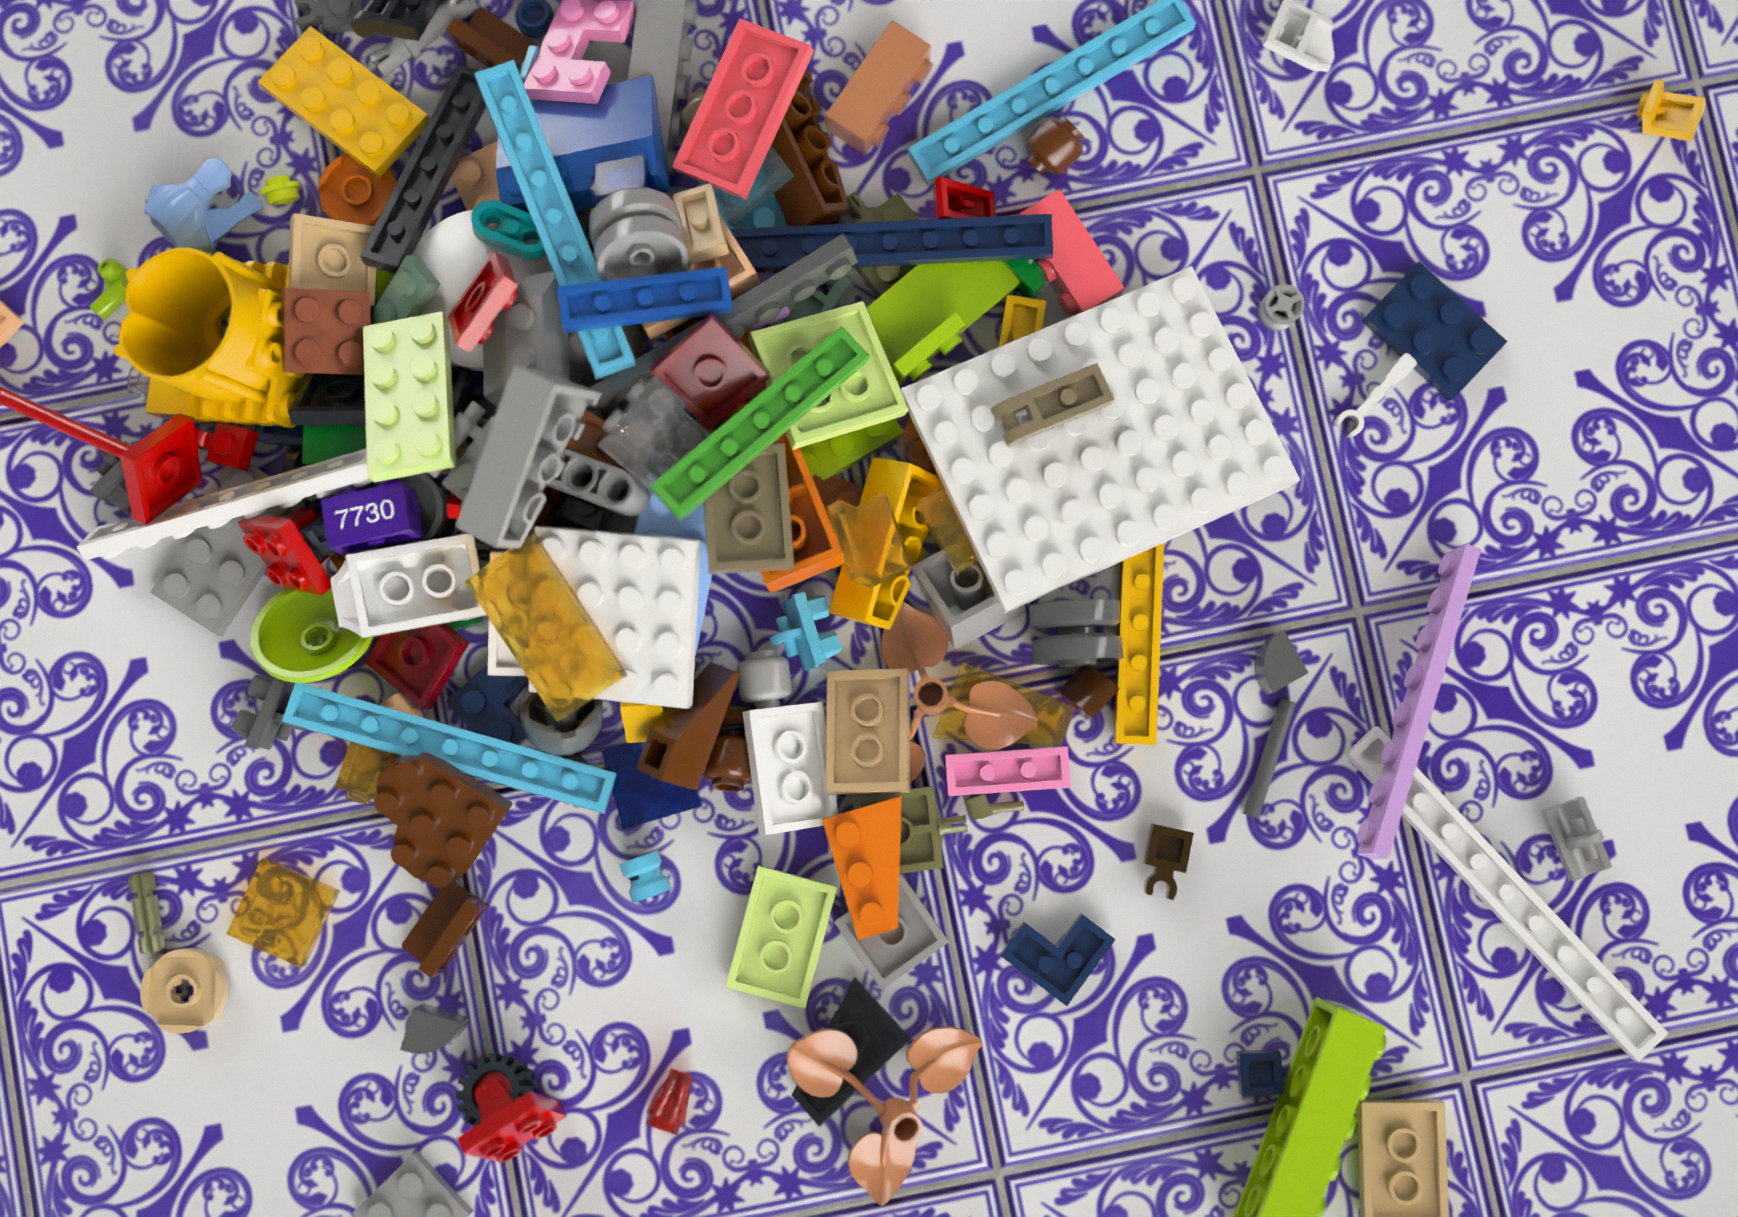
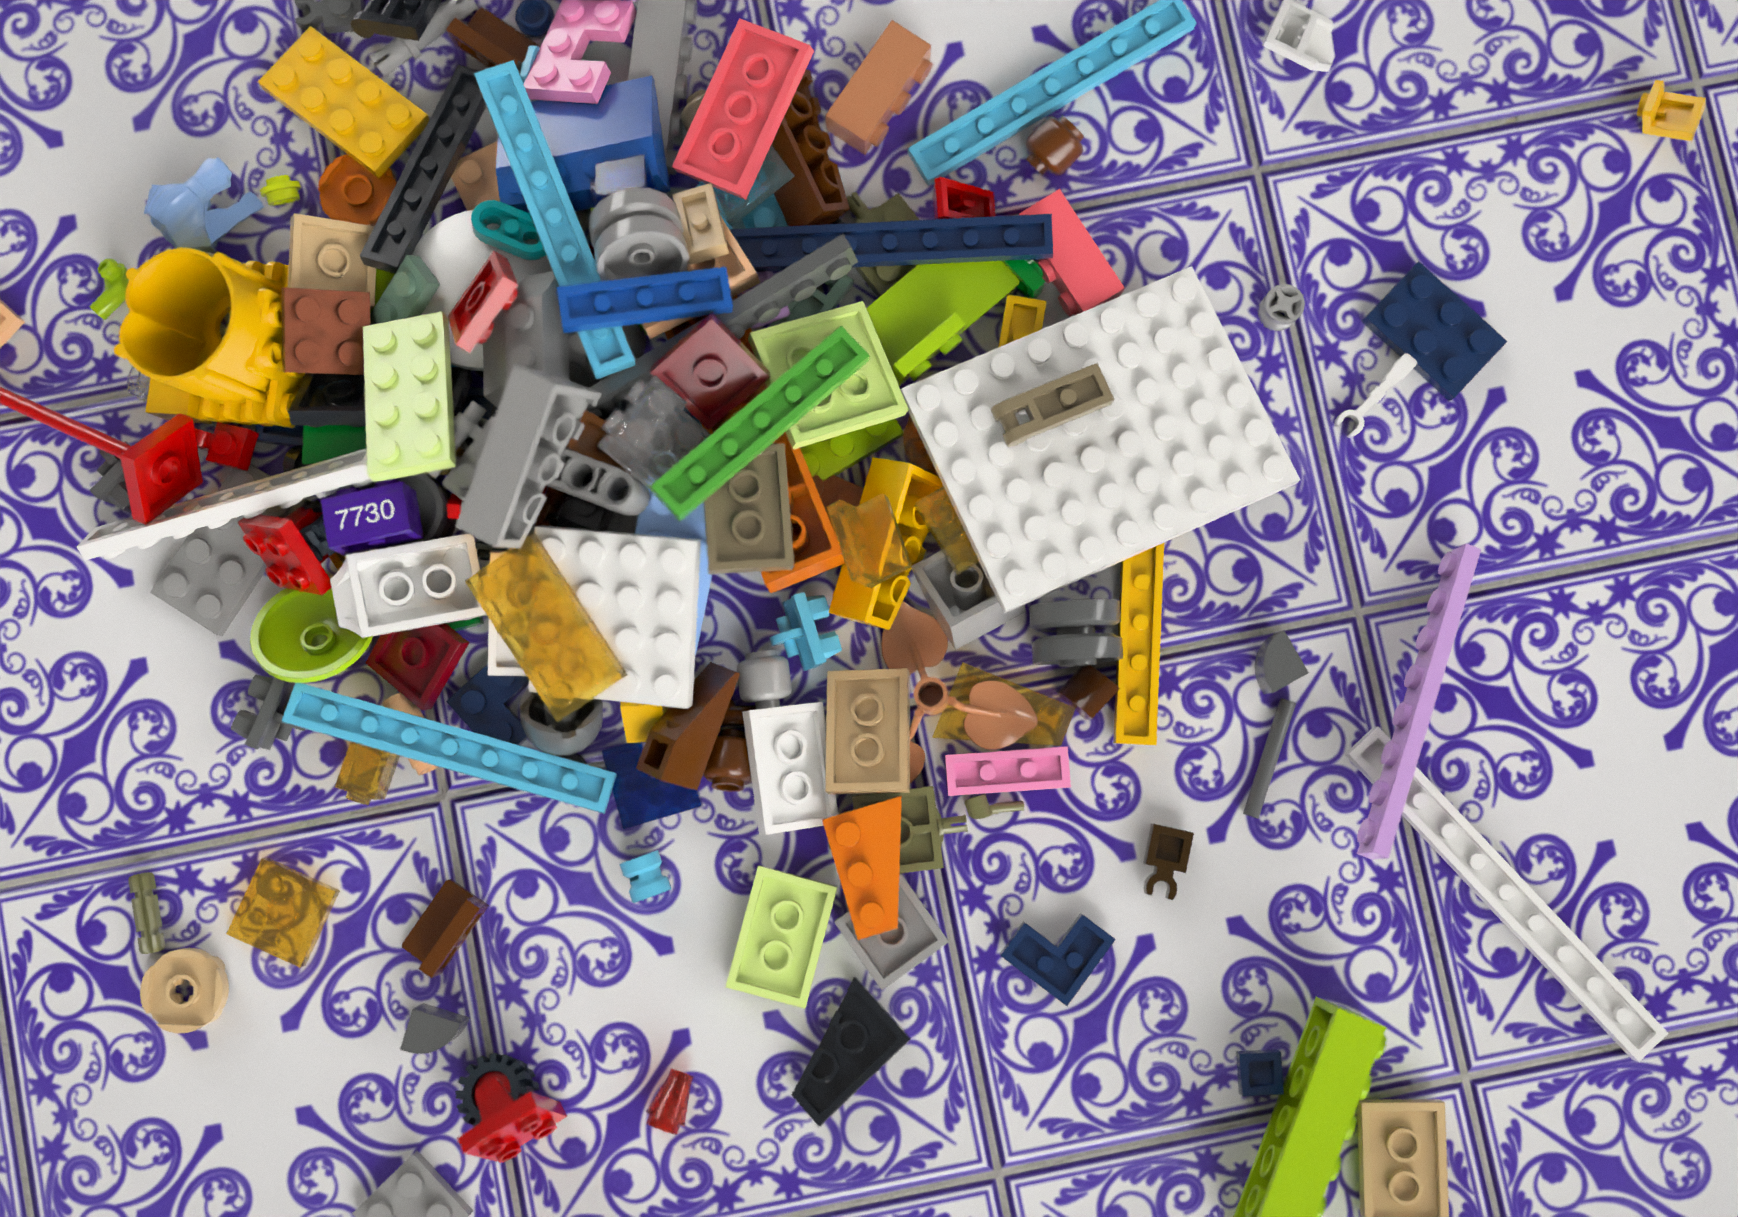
(438, 816): reddish brown plate -> none
(884, 1159): nougat plant -> none
(1576, 838): light grey hips -> none

